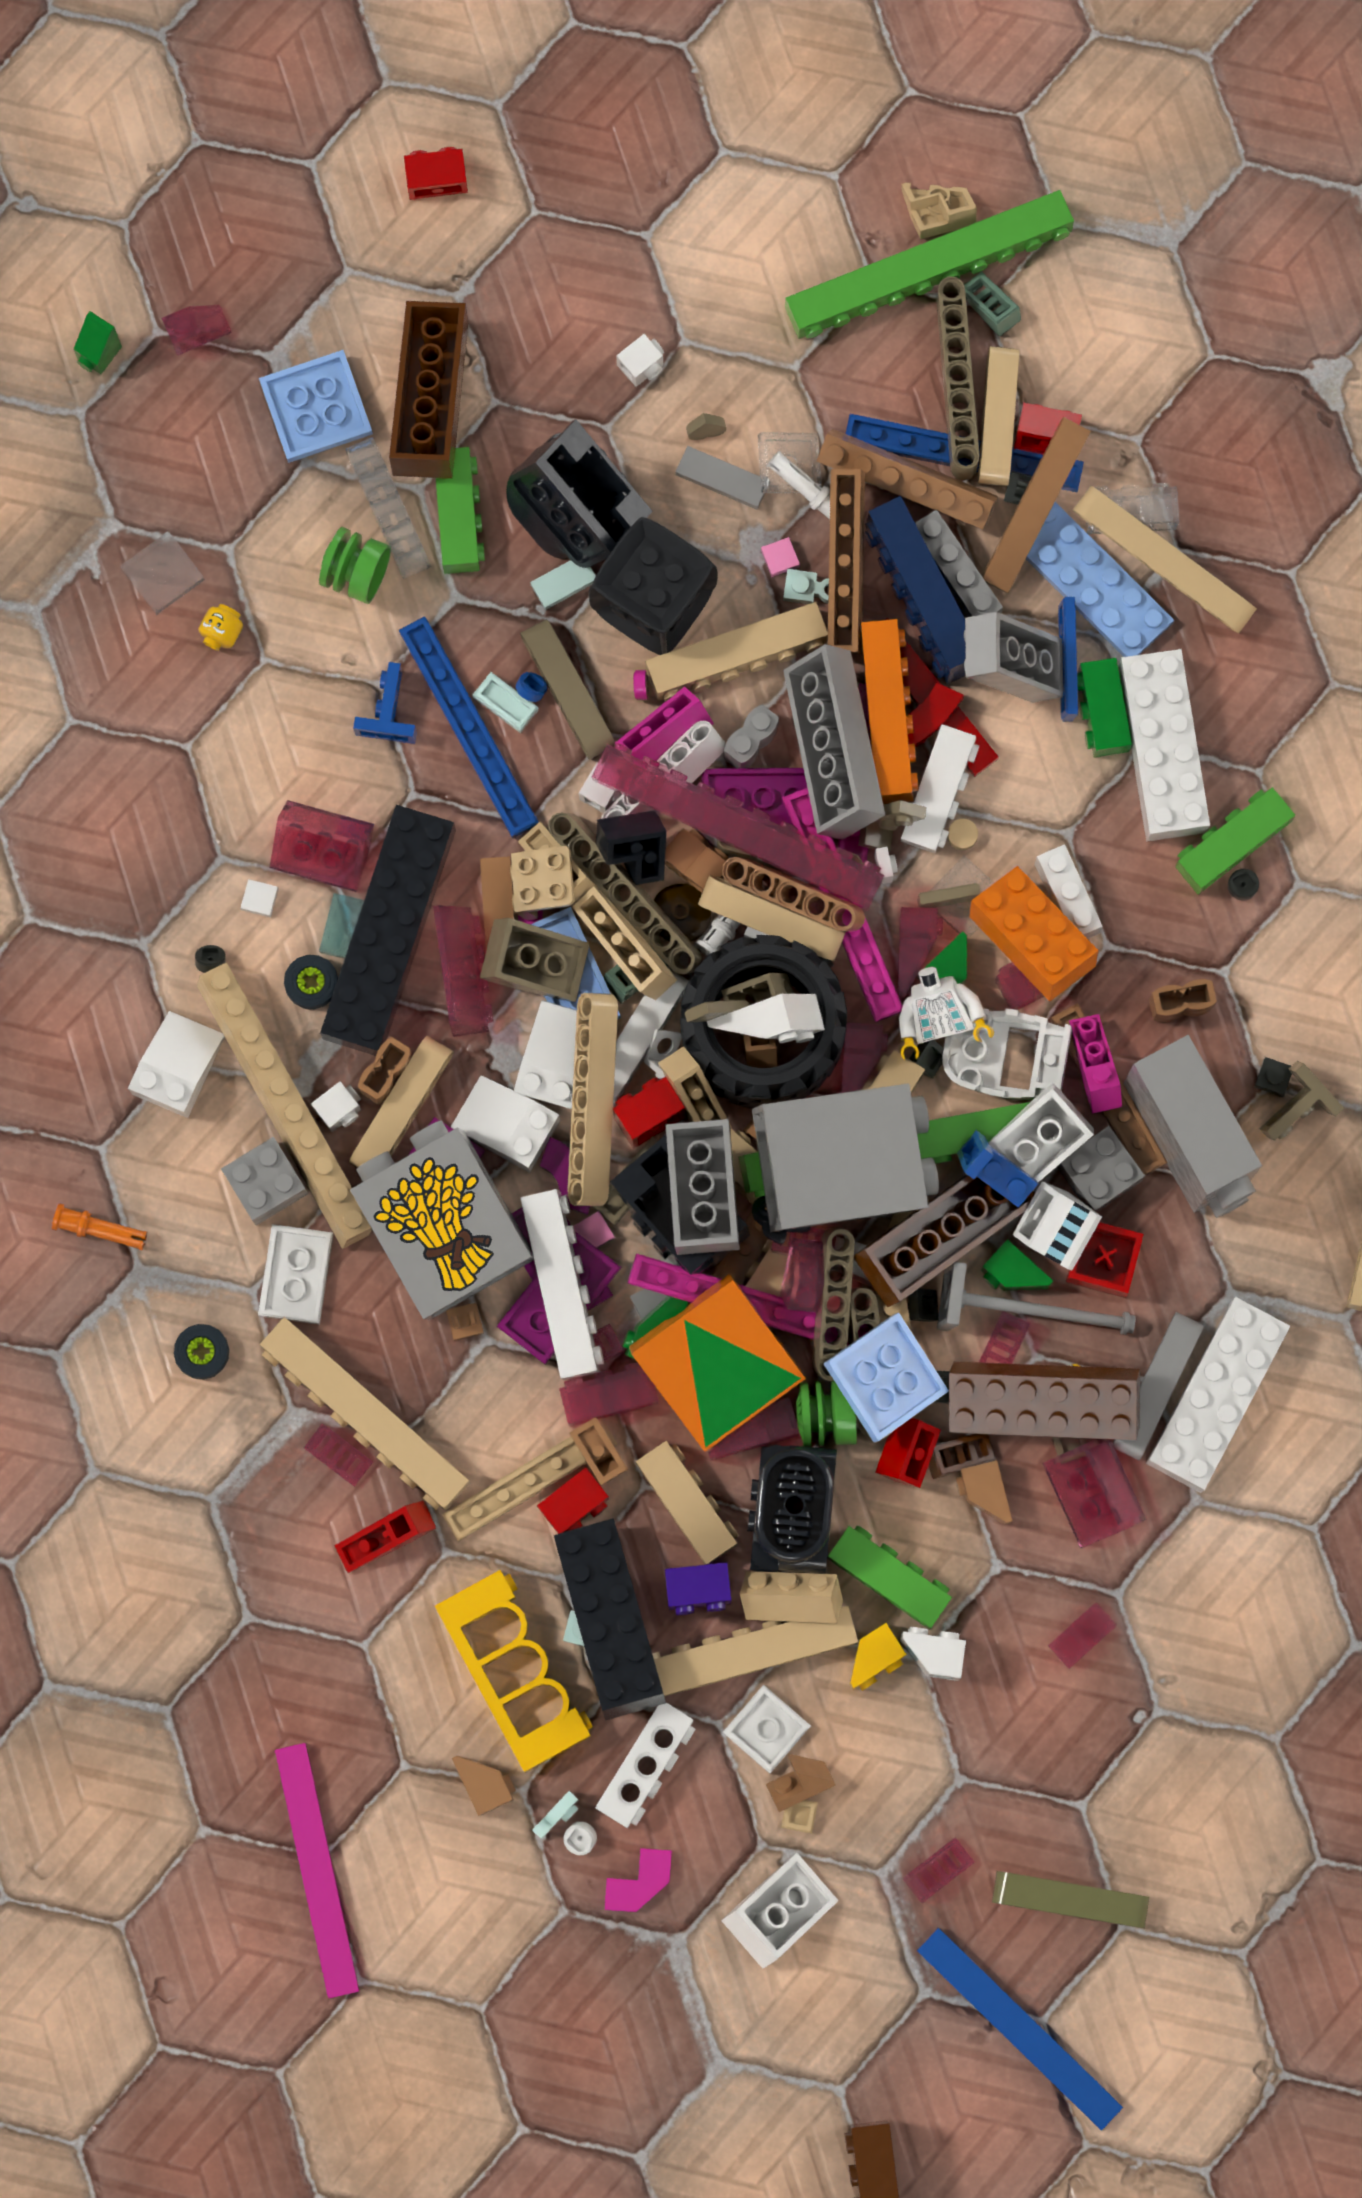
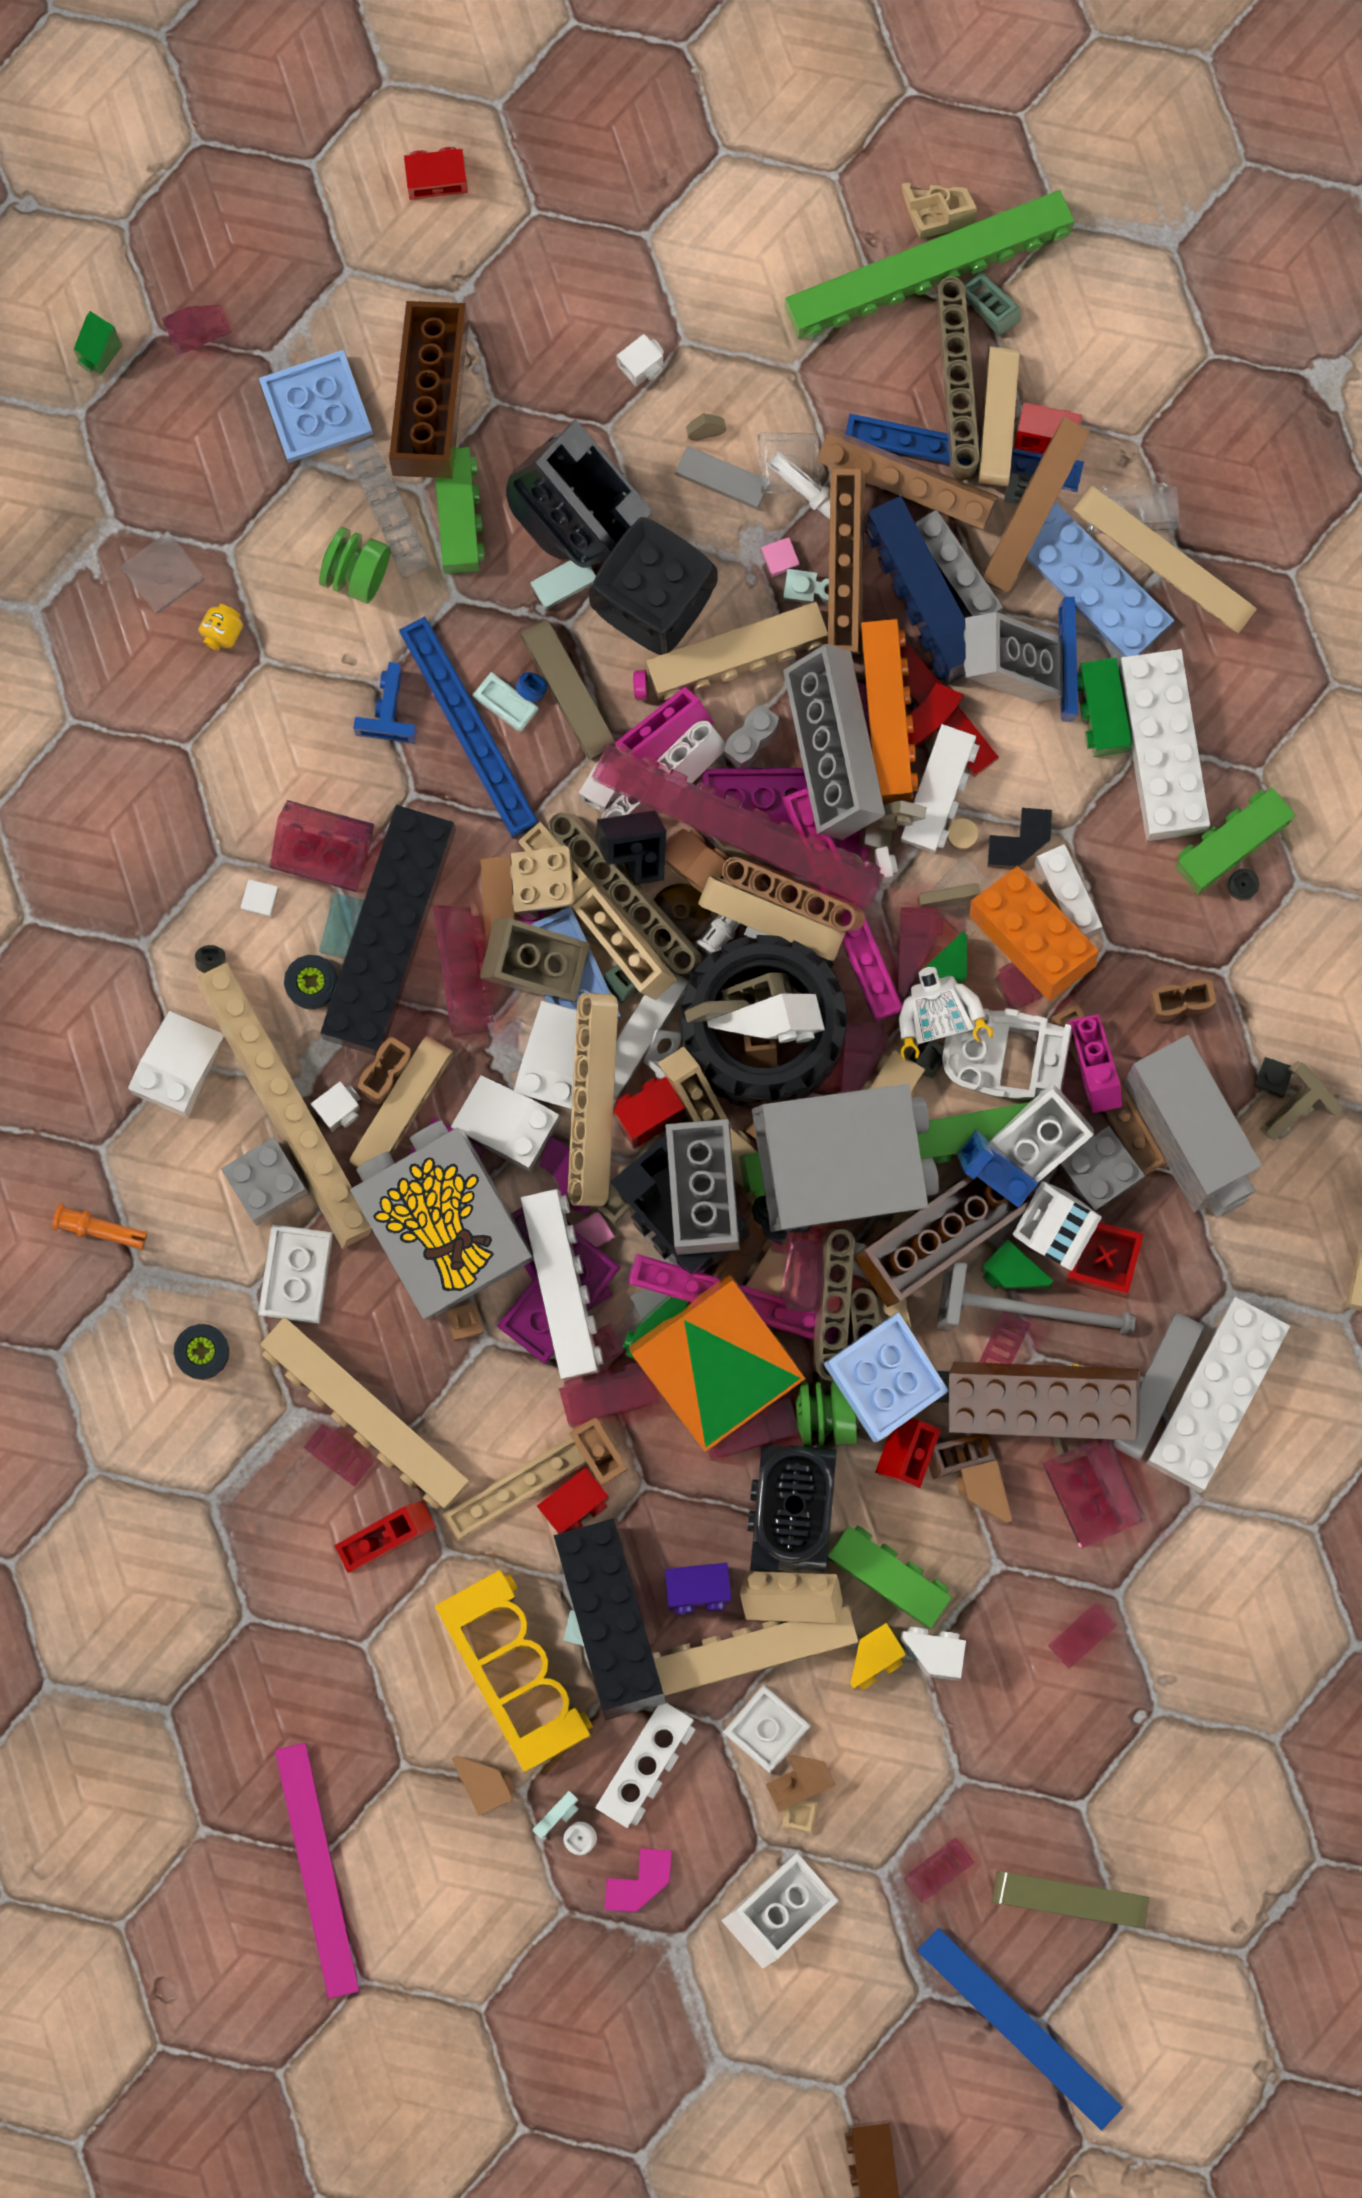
(686, 1502): tan brick -> none
(923, 1305): pearl dark grey plate -> none
(1015, 851): none -> black tile

